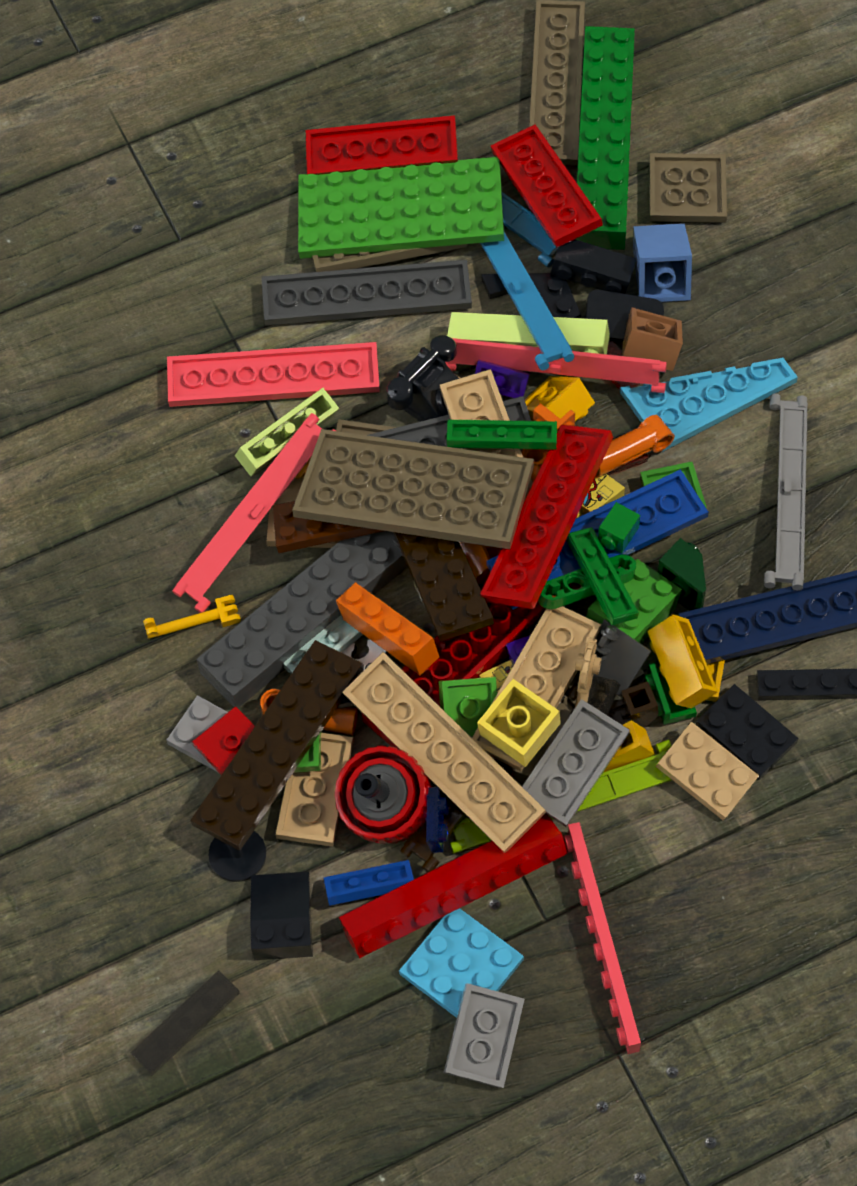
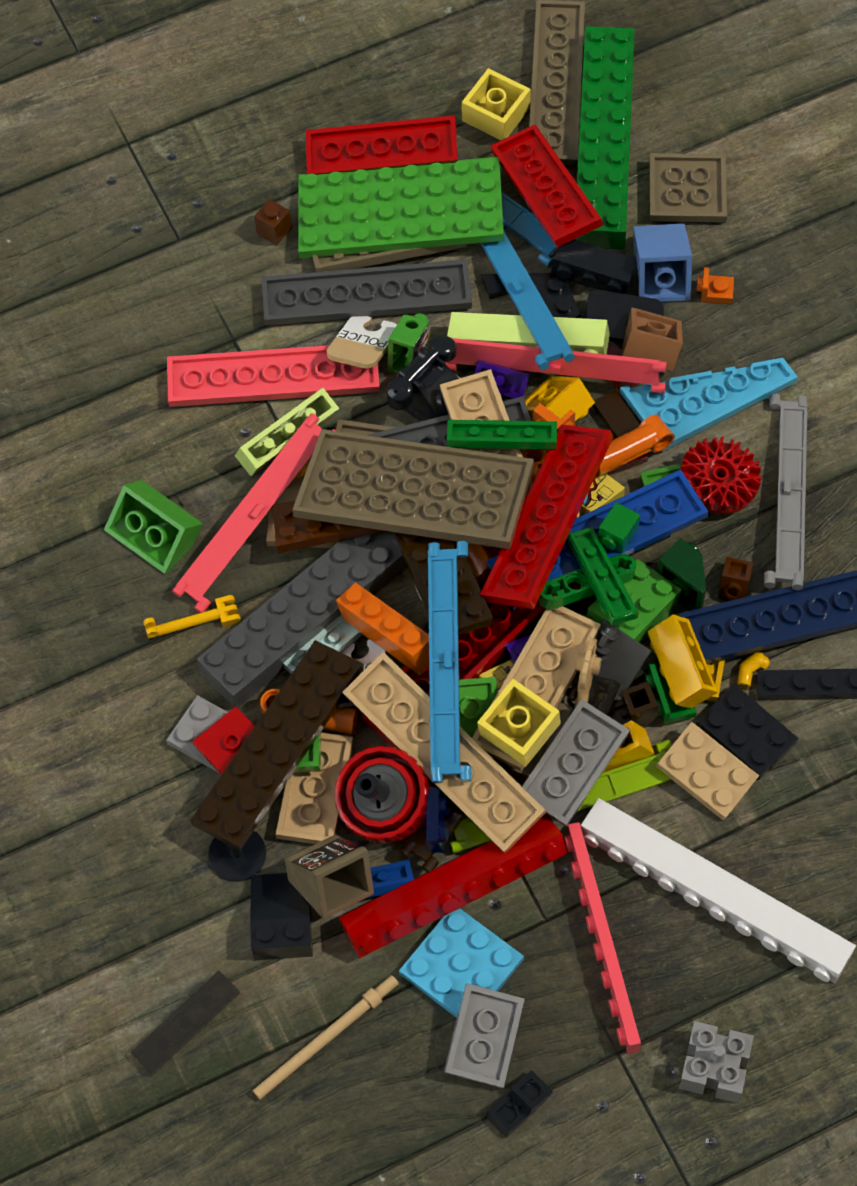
(152, 525): none -> bright green slope
(273, 222): none -> reddish brown brick
(331, 874): none -> dark tan slope
(359, 346): none -> piece
(371, 999): none -> tan bar
(409, 333): none -> bright green torso
(444, 662): none -> dark azure piece
(496, 104): none -> light yellow brick
(519, 1104): none -> black slope
(615, 414): none -> dark brown tile
(715, 288): none -> orange bracket
(716, 1062): none -> light grey brick
(717, 891): none -> white brick
(722, 475): none -> red wheel
(735, 579): none -> reddish brown bracket
(750, 665): none -> yellow arm

